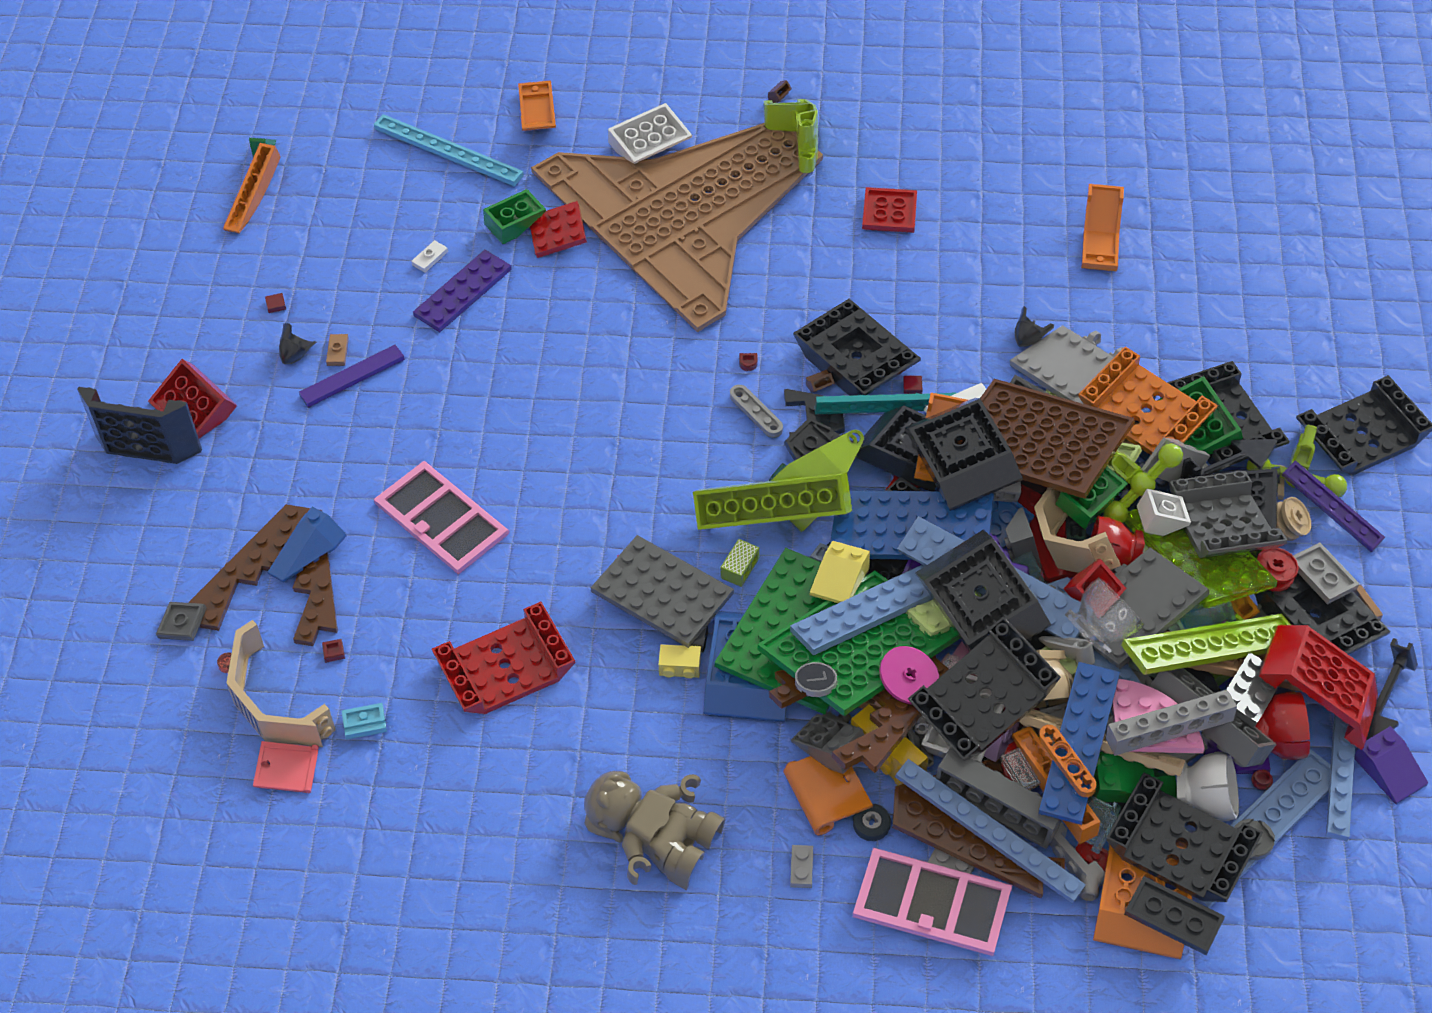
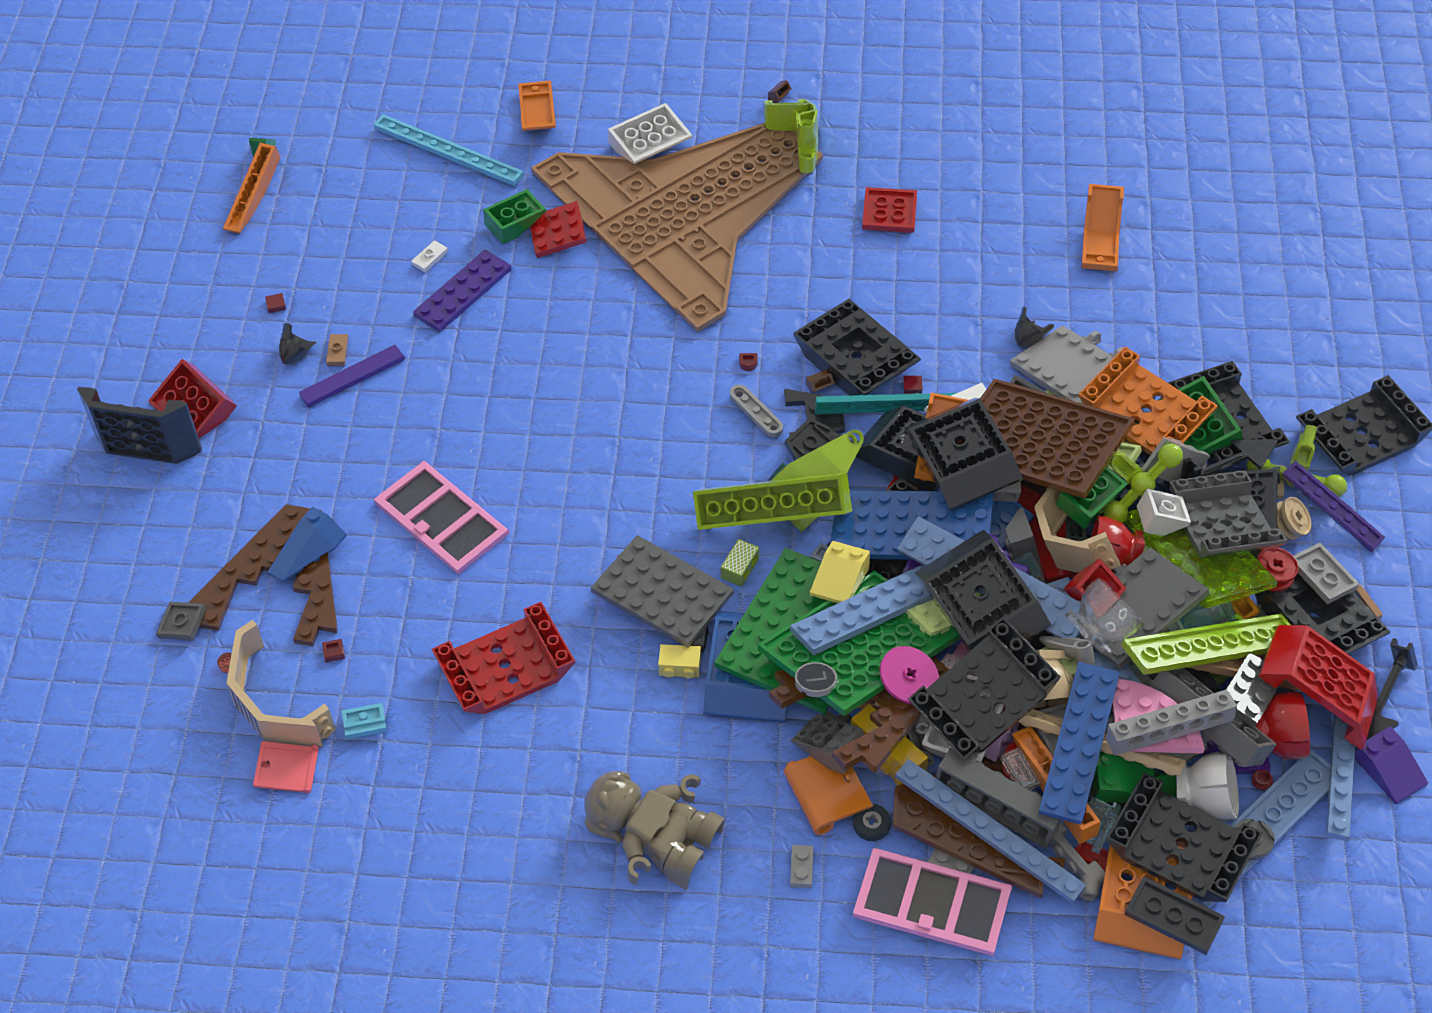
(1065, 761): orange beam -> none

